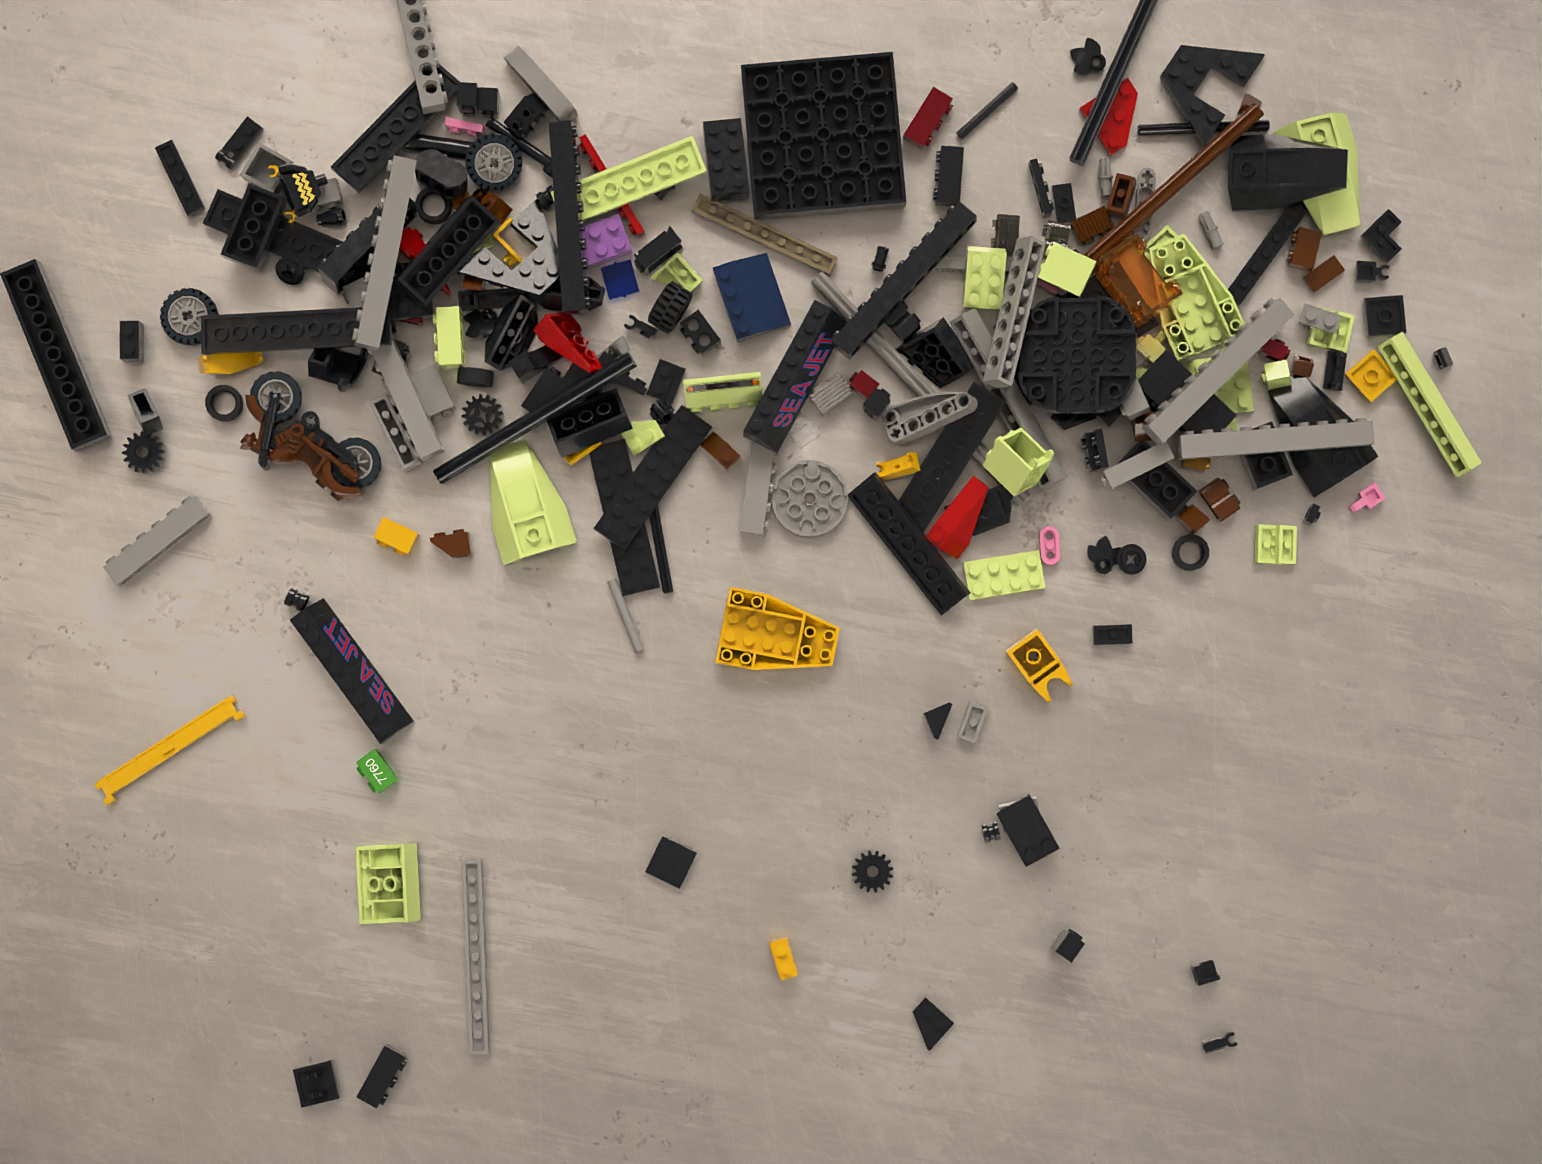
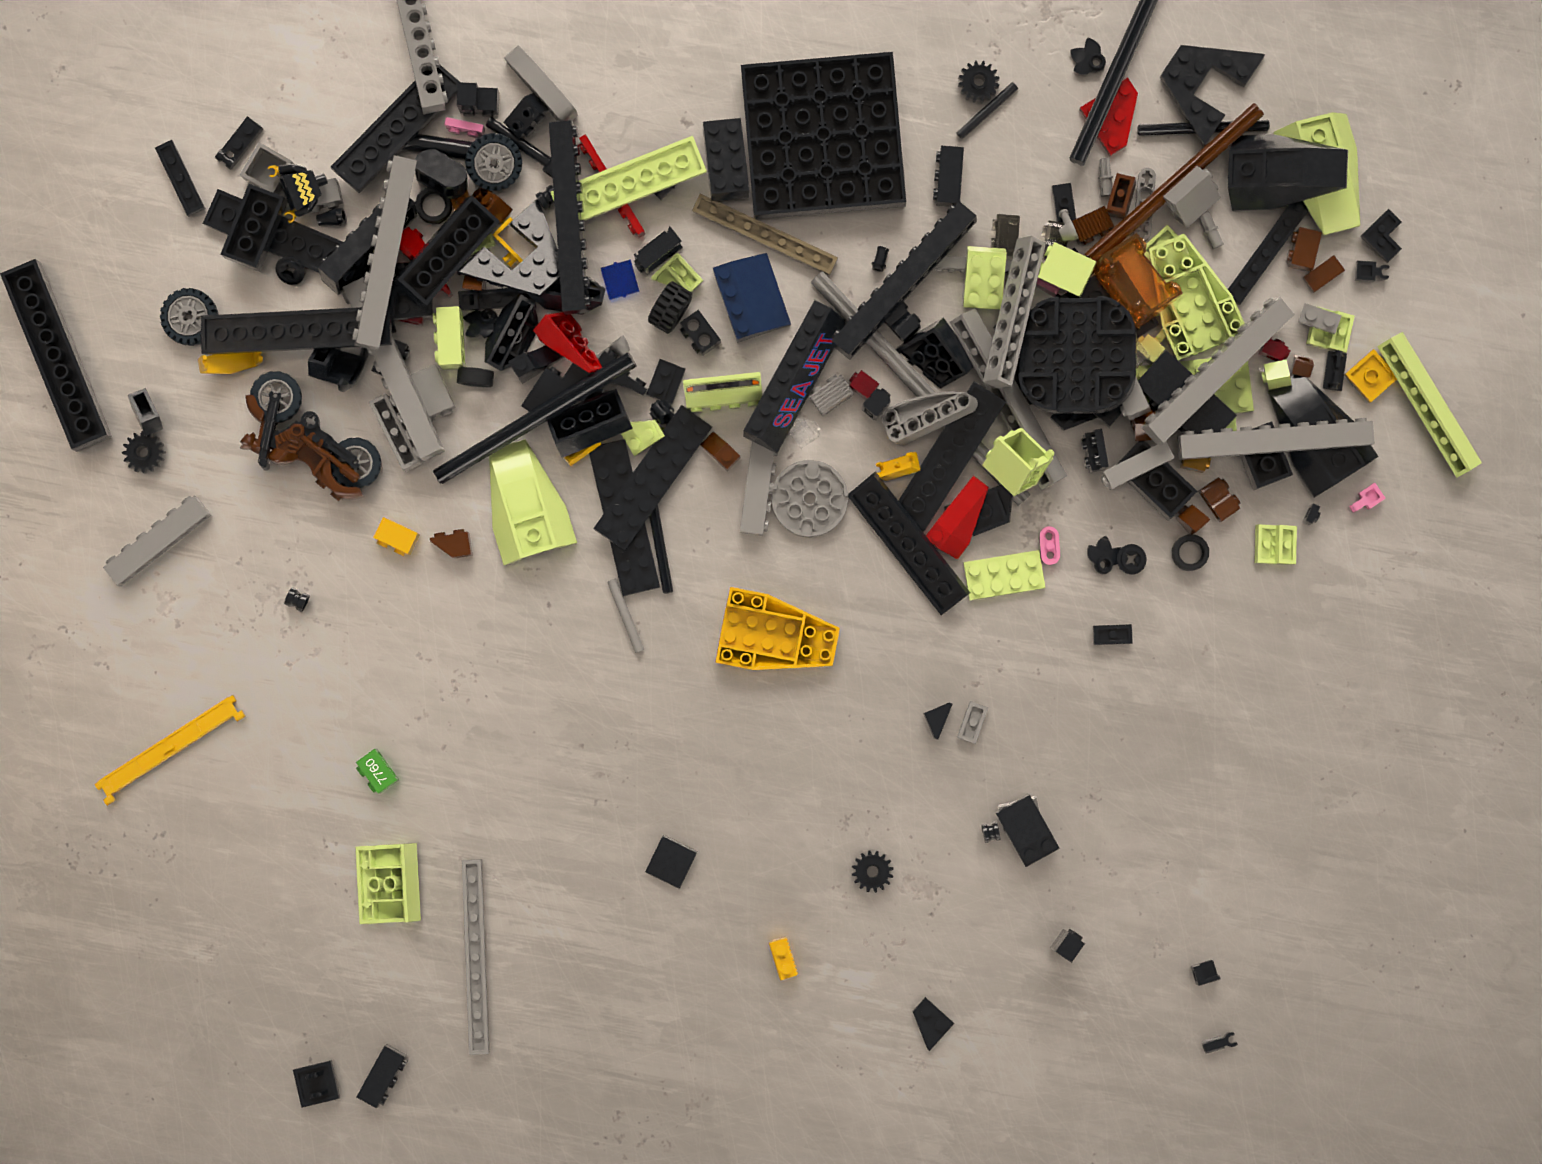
(131, 341): black brick -> none
(224, 417): black tyre -> none
(351, 670): black slope -> none
(475, 419): black gear -> none
(605, 241): medium lavender brick -> none
(646, 330): black plate -> none
(928, 118): dark red brick -> none
(982, 72): none -> black gear
(1041, 188): black plate -> none
(1043, 668): yellow brick -> none
(1067, 231): none -> light grey bar
(1192, 196): none -> light grey brick
(1247, 101): reddish brown slope -> none
(1384, 315): black plate -> none
(1443, 358): black slope -> none

